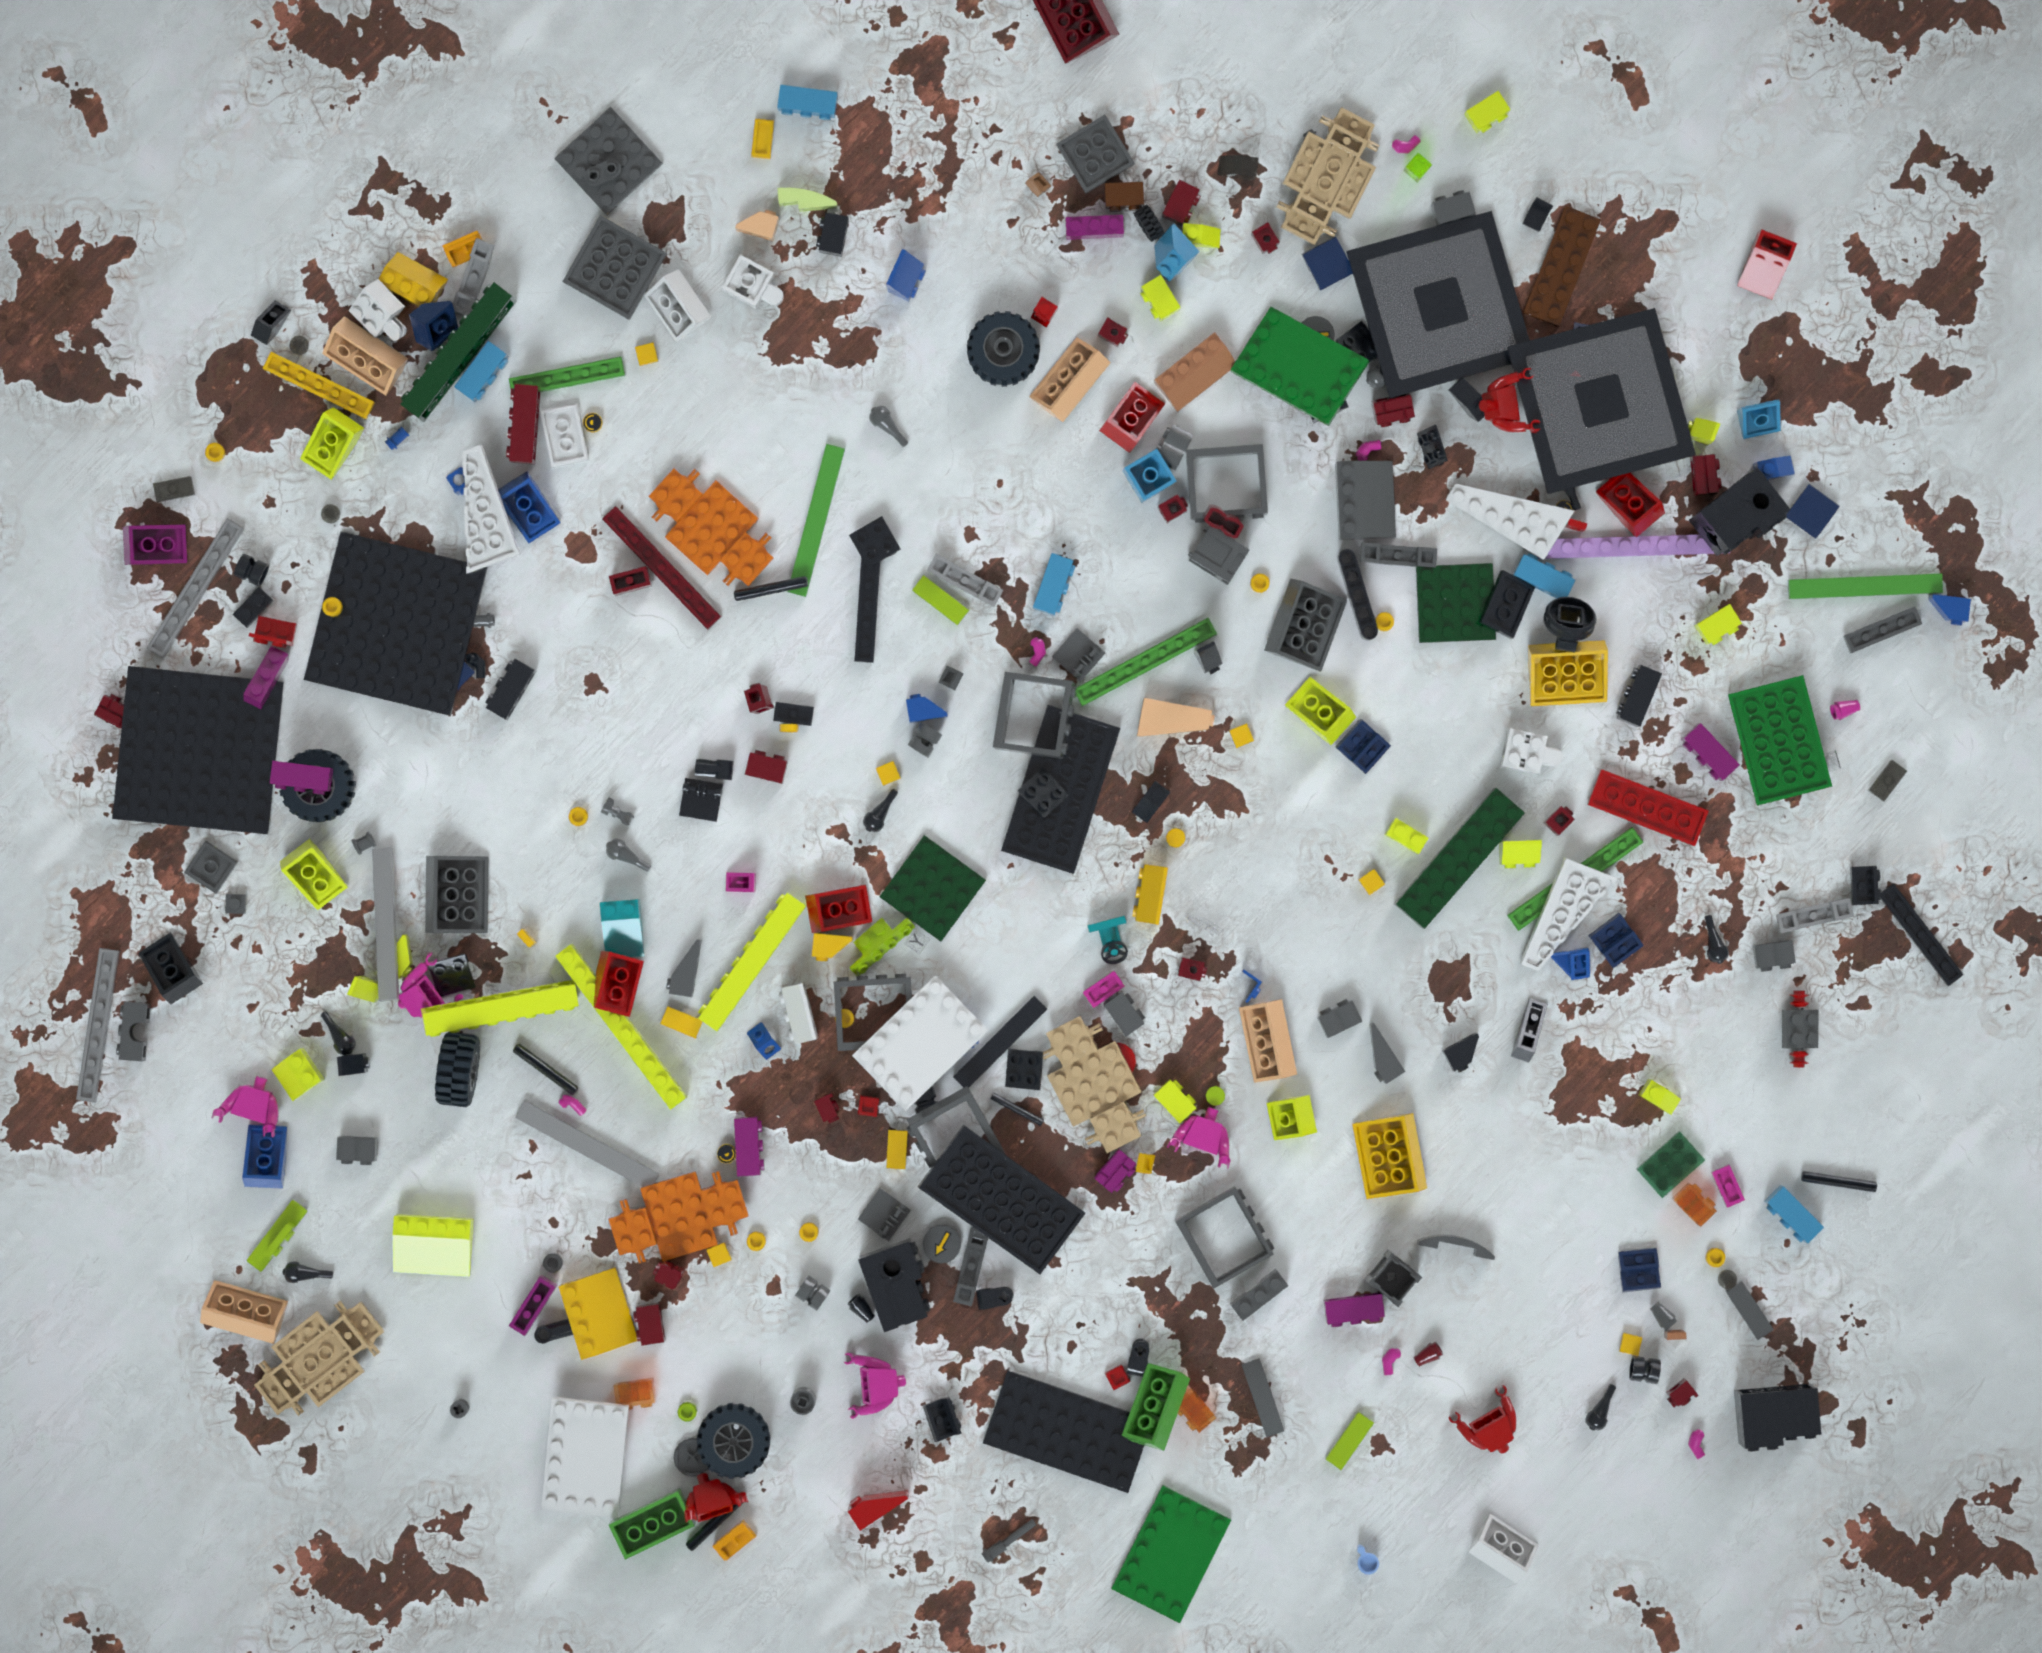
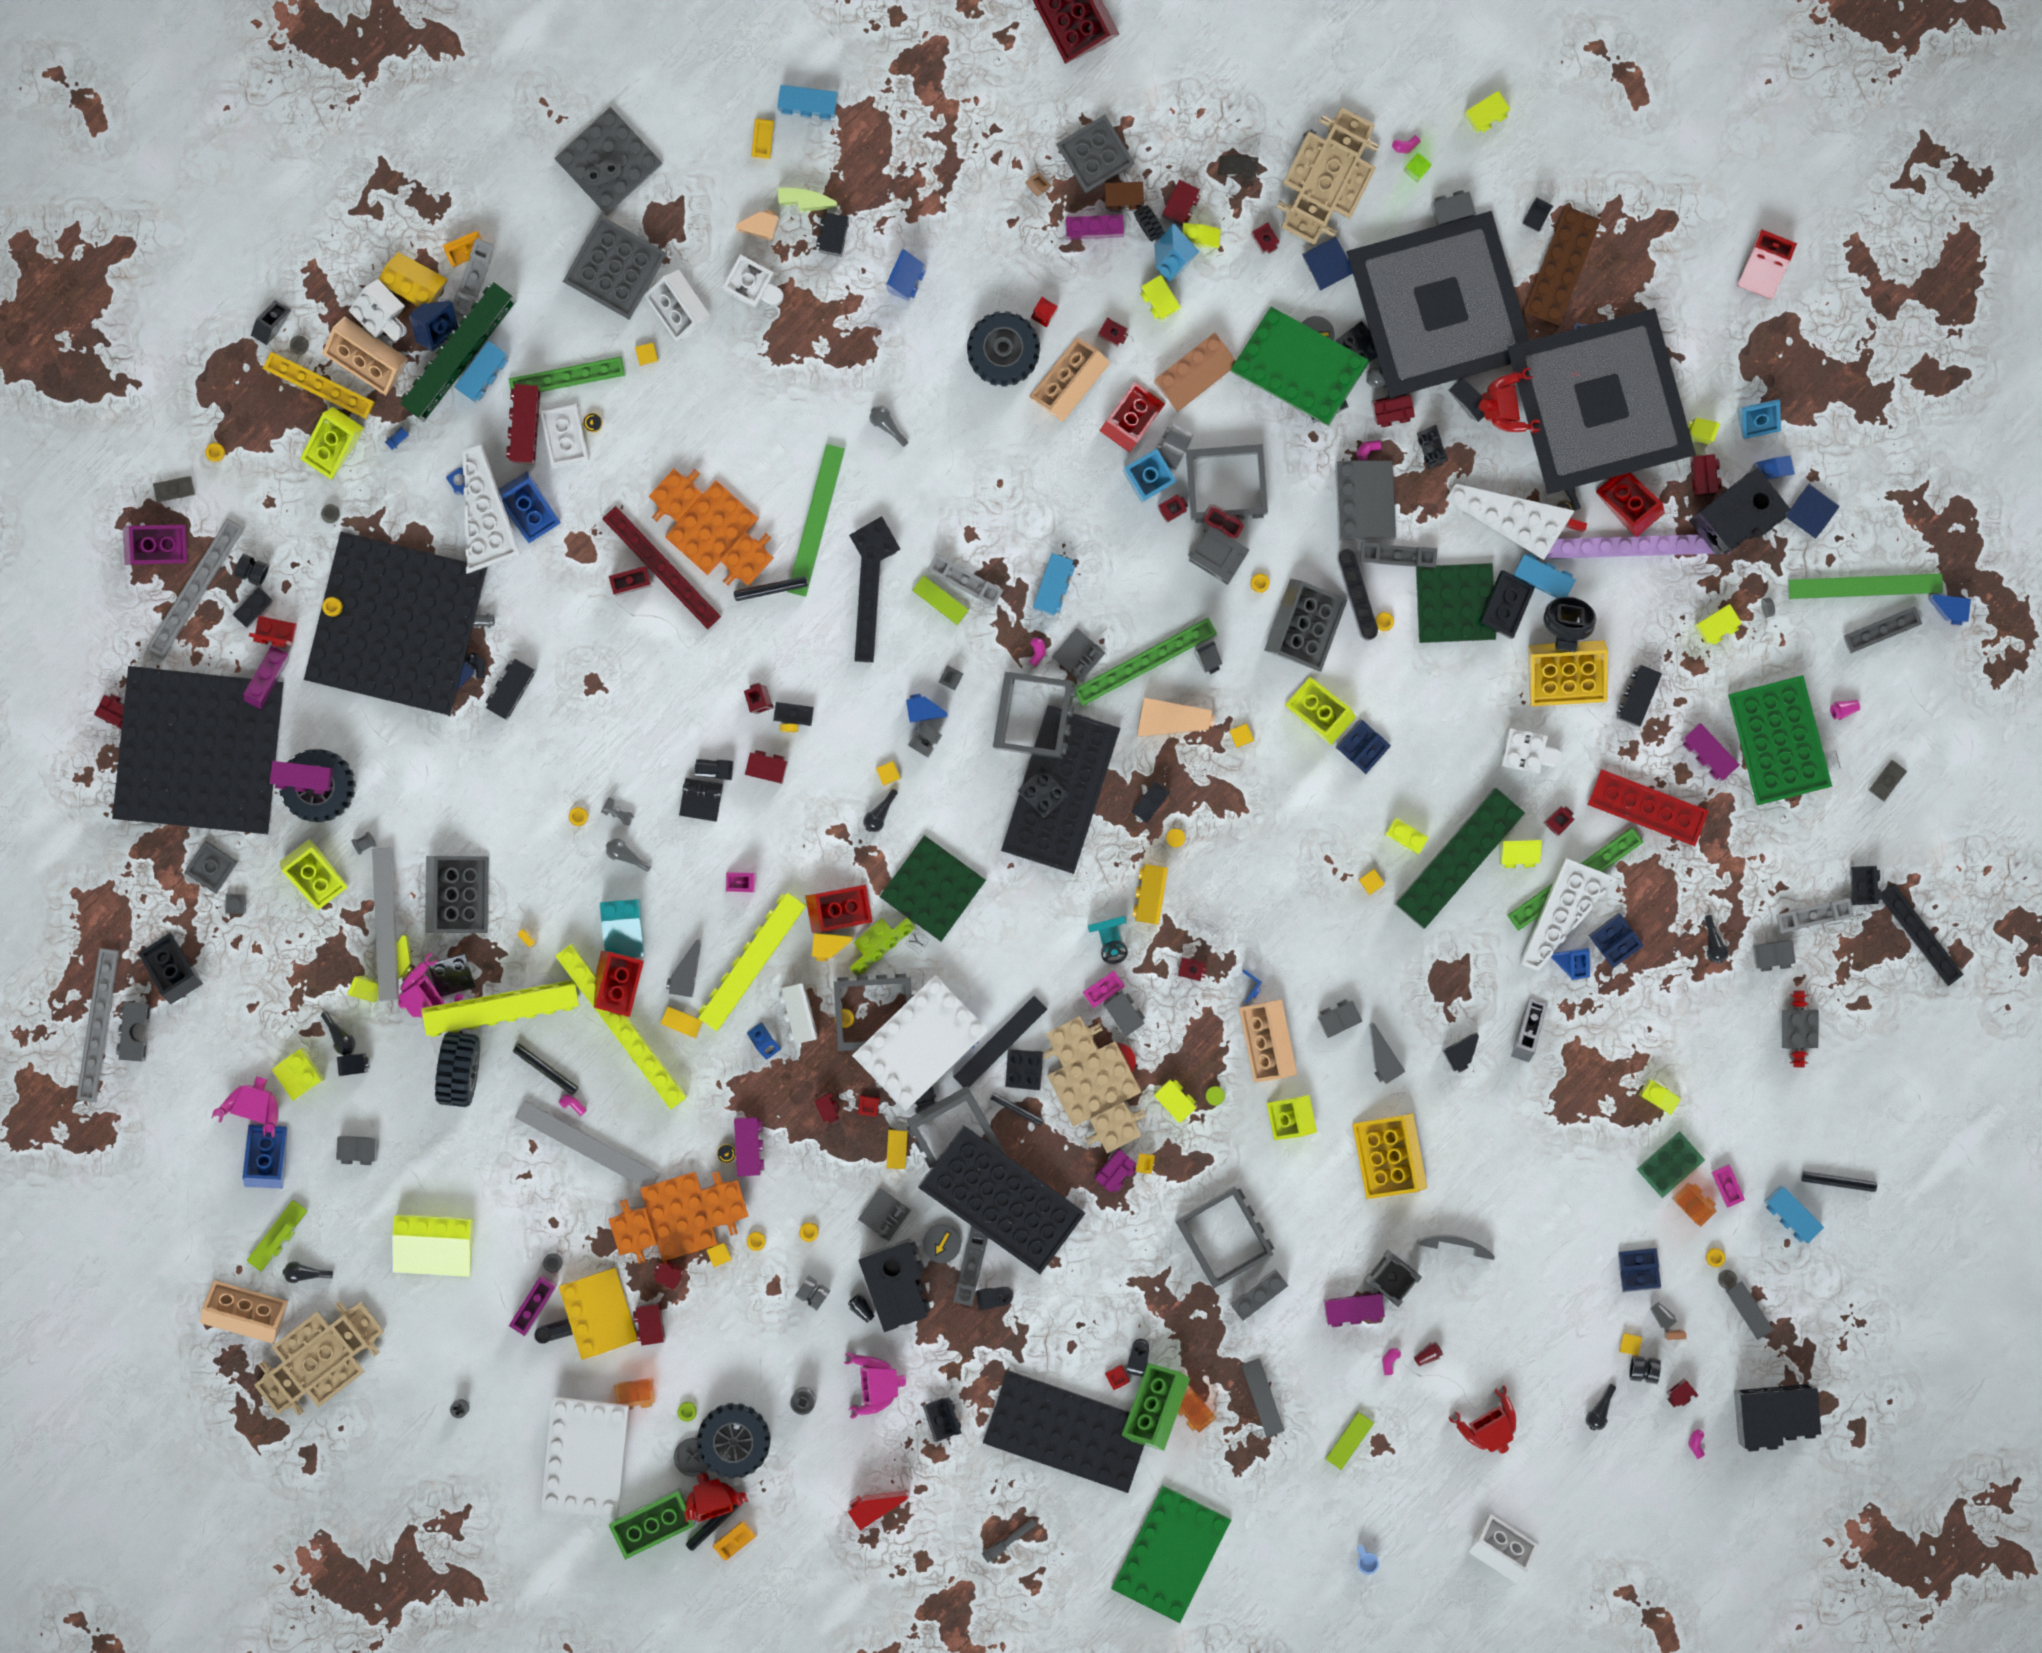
(1205, 1135): dark pink torso -> none
(1768, 607): none -> dark grey tile

